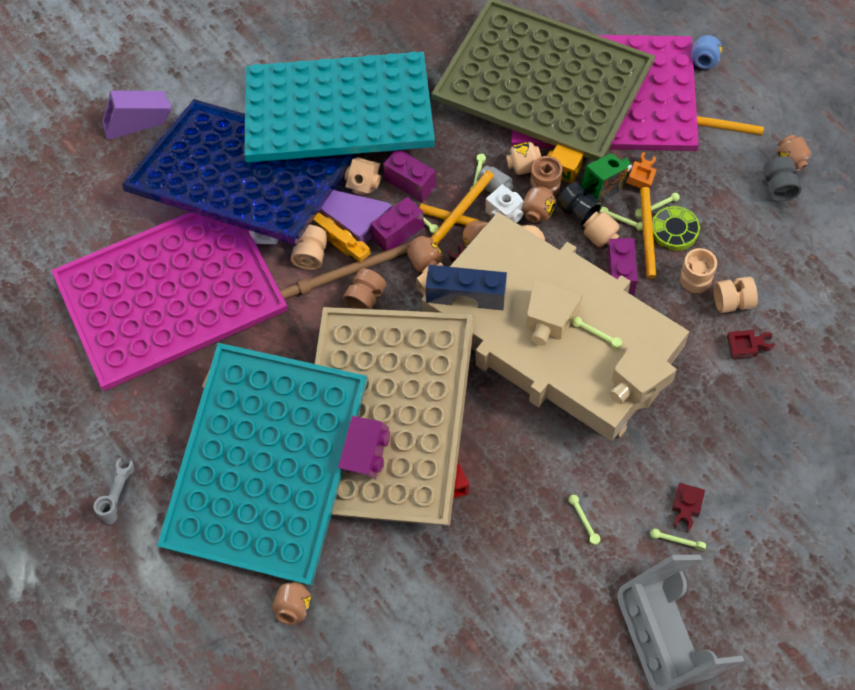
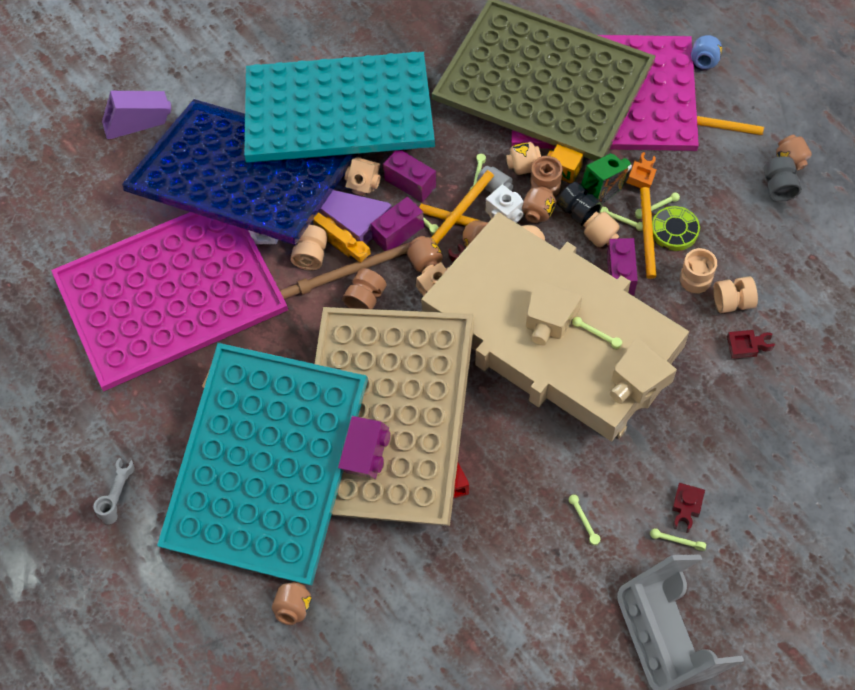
(484, 286): dark blue arch -> none

